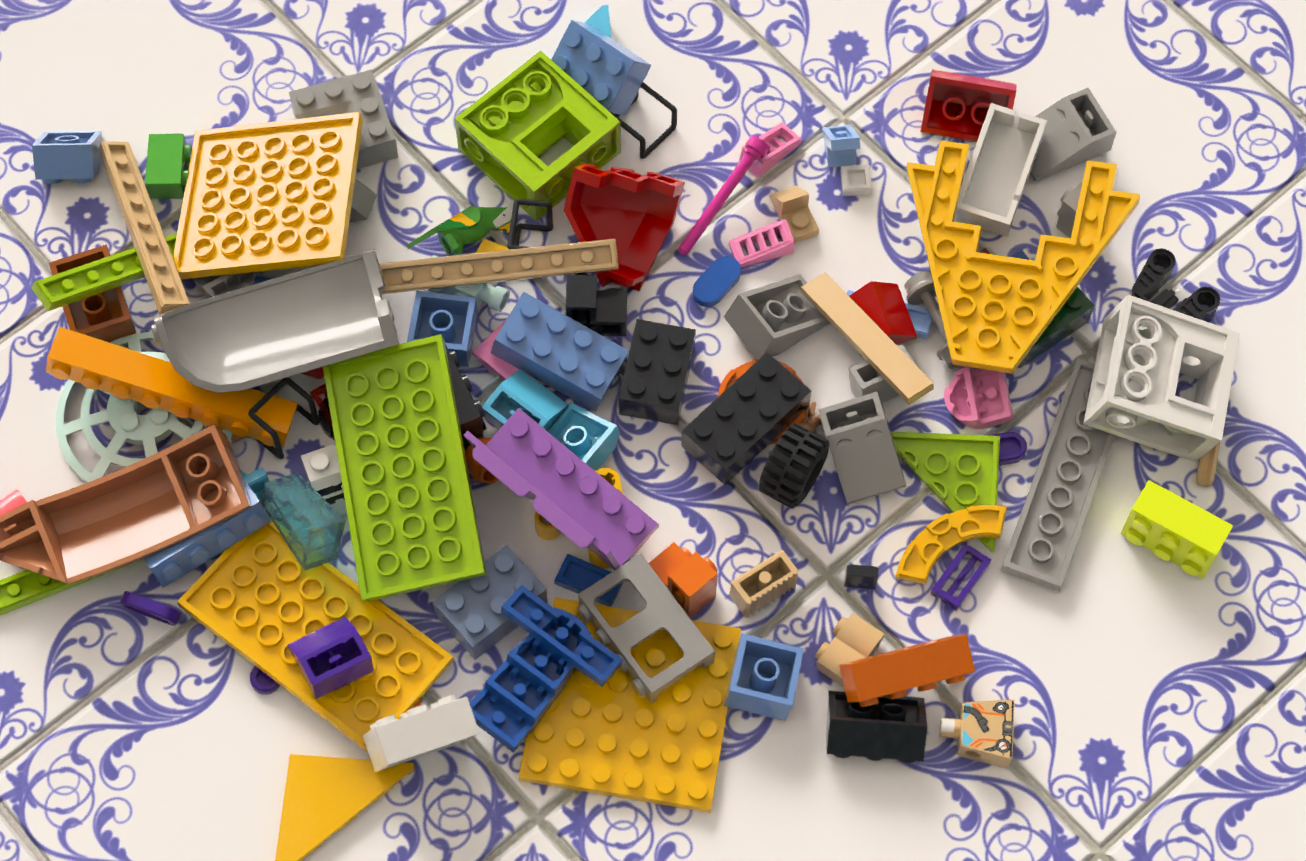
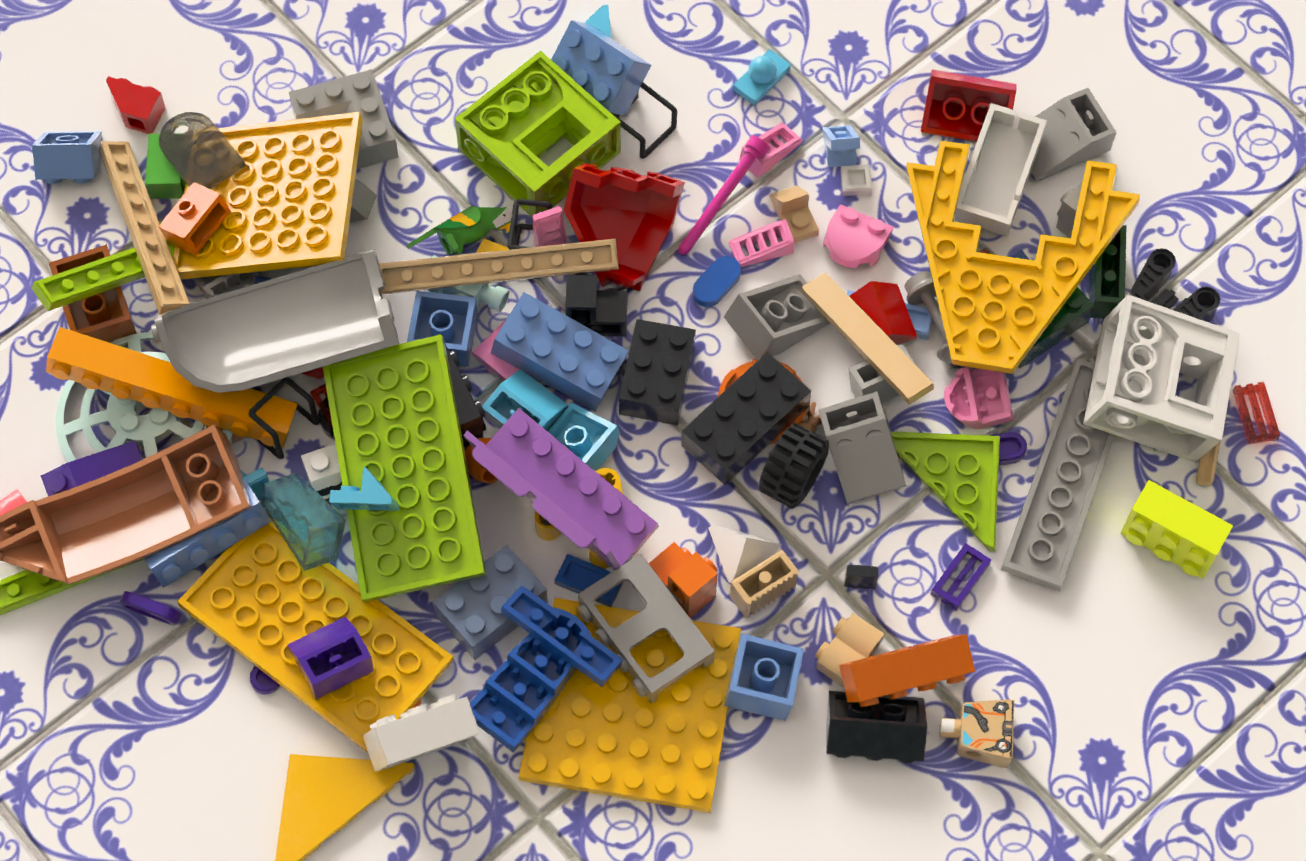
(90, 468): none -> dark purple slope
(137, 105): none -> red slope
(194, 218): none -> orange brick
(201, 152): none -> clear smoke tile
(371, 497): none -> medium azure slope
(549, 228): none -> bright pink slope
(740, 550): none -> white slope
(761, 76): none -> medium azure tile
(855, 237): none -> bright pink slope
(944, 534): yellow tile -> none
(1108, 276): none -> dark green brick
(1260, 389): none -> clear red tile

